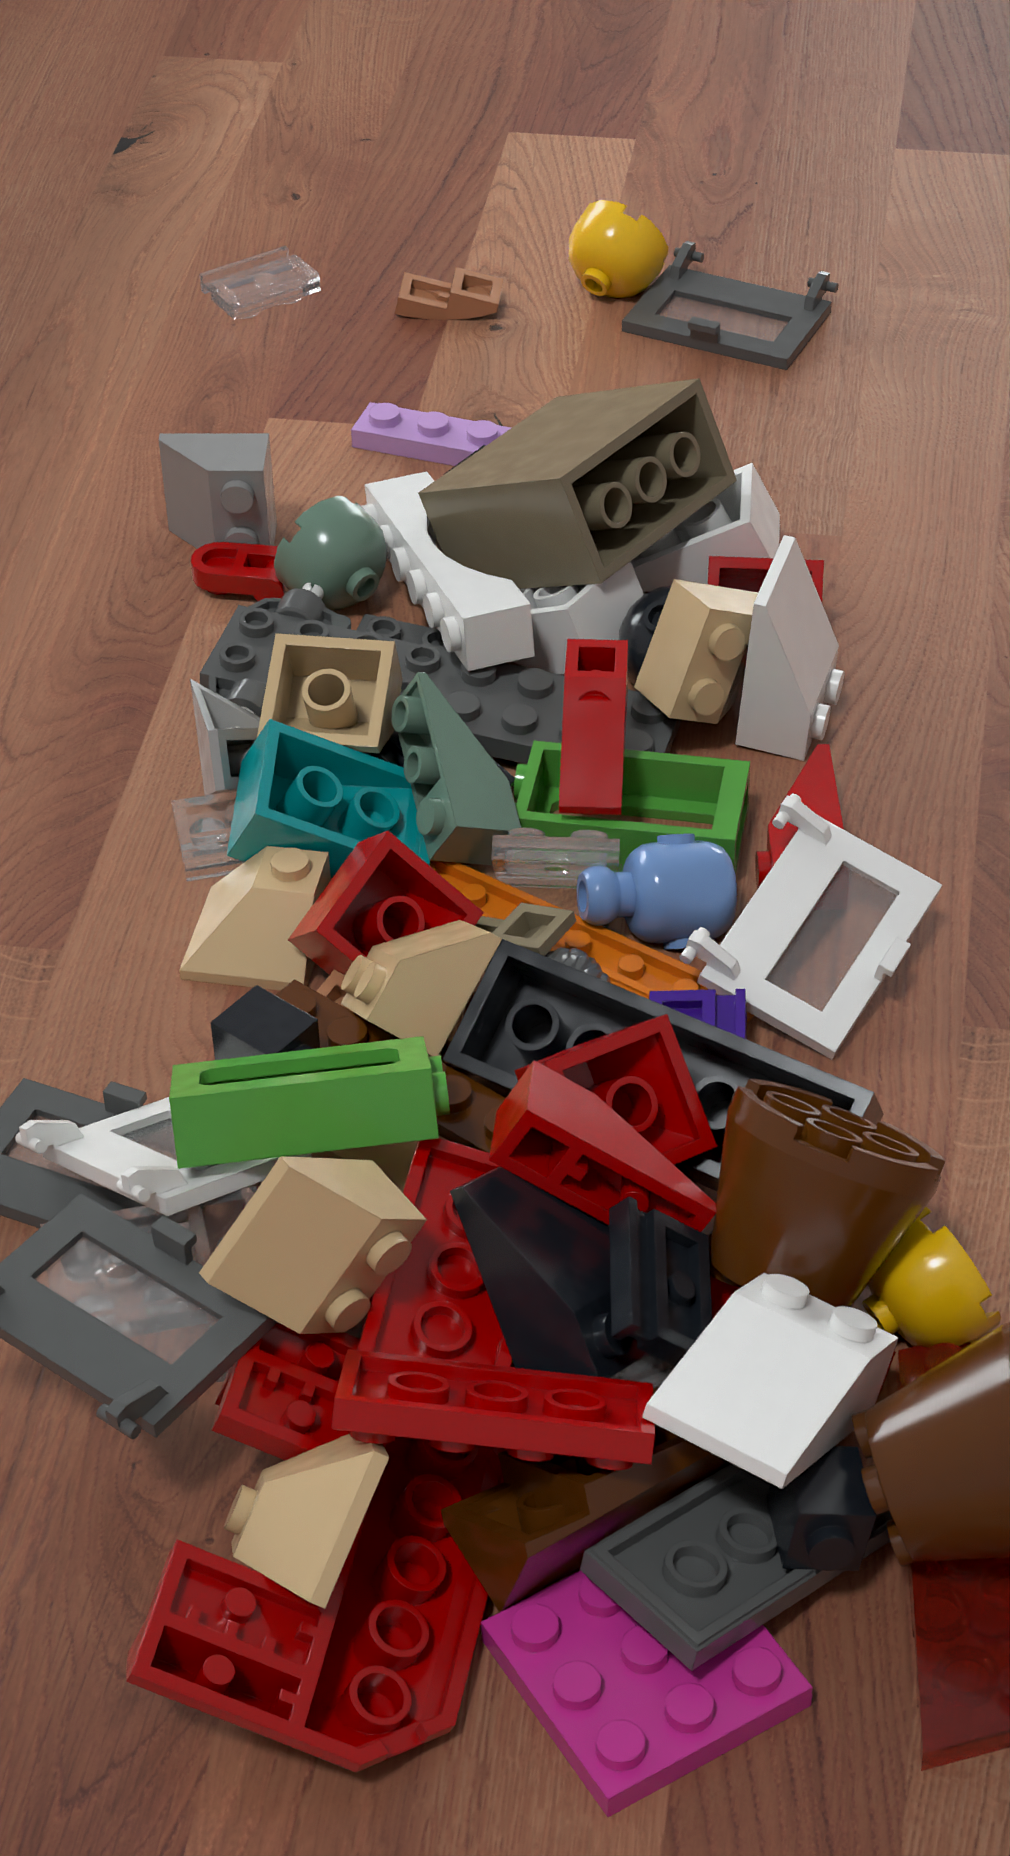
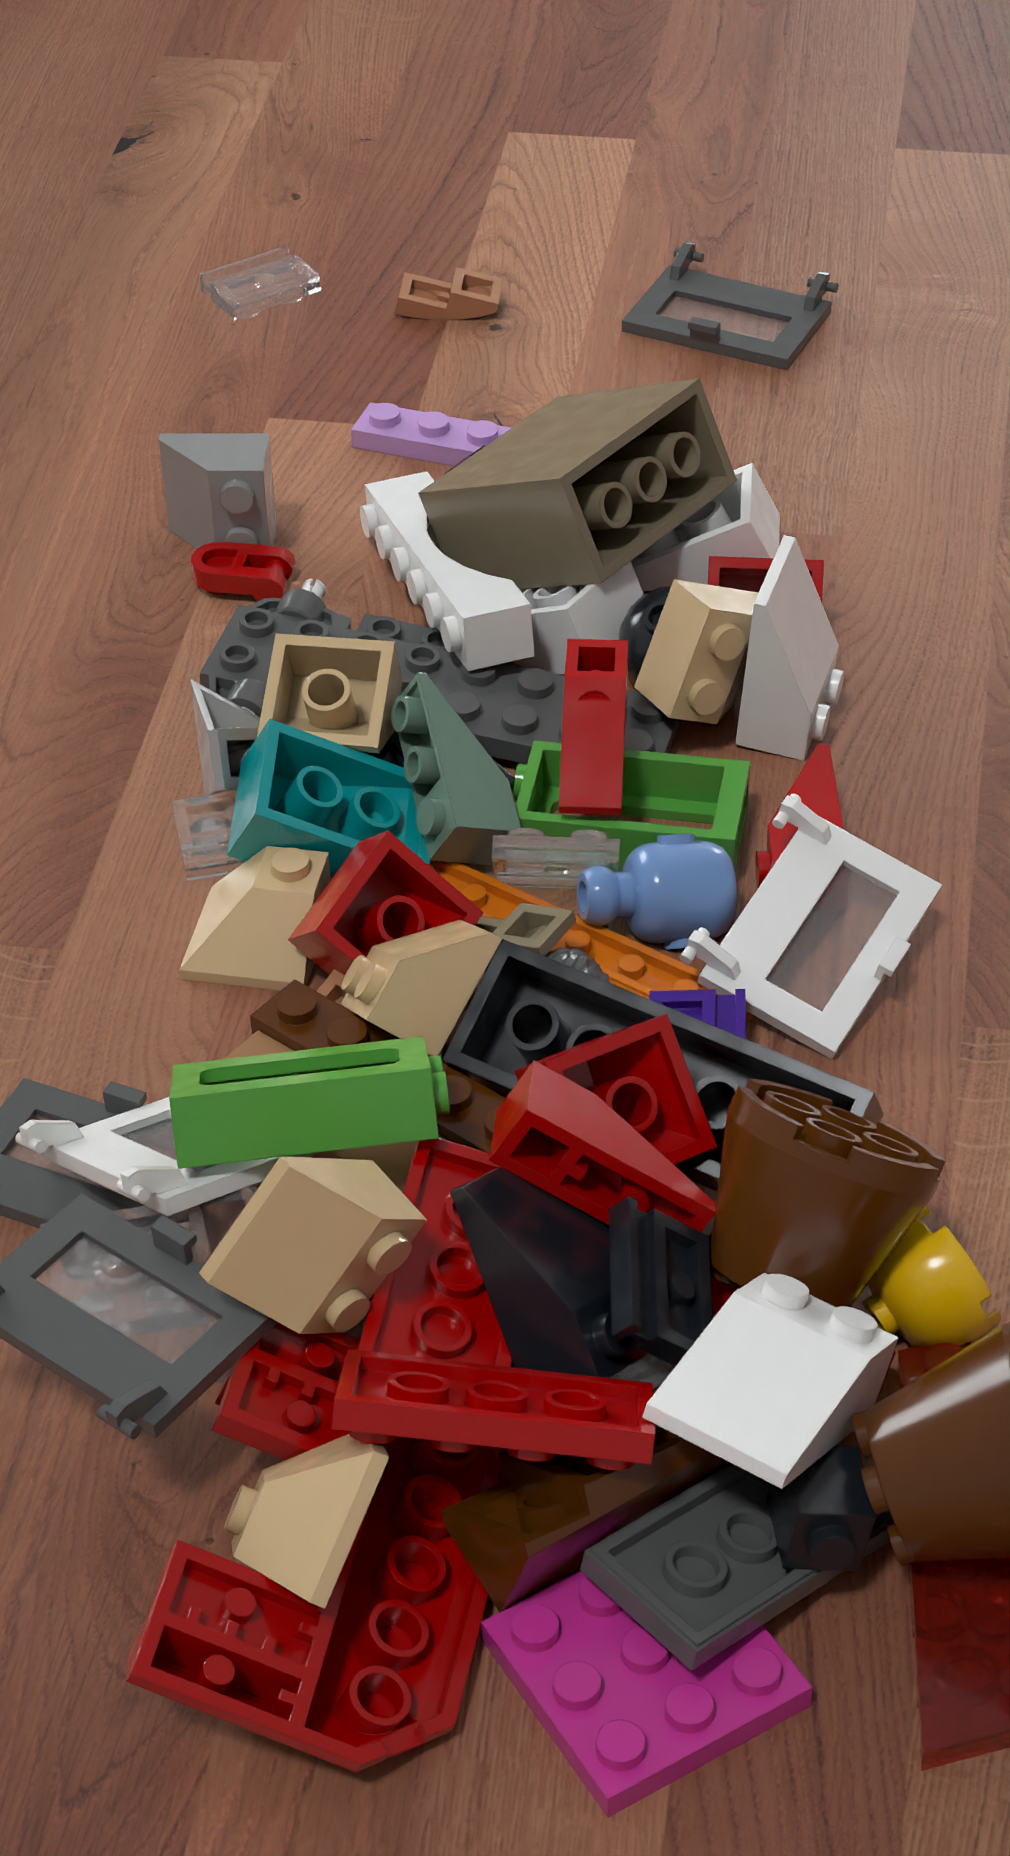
(262, 1025): black brick -> none
(335, 549): sand green cylinder -> none
(614, 251): yellow cylinder -> none

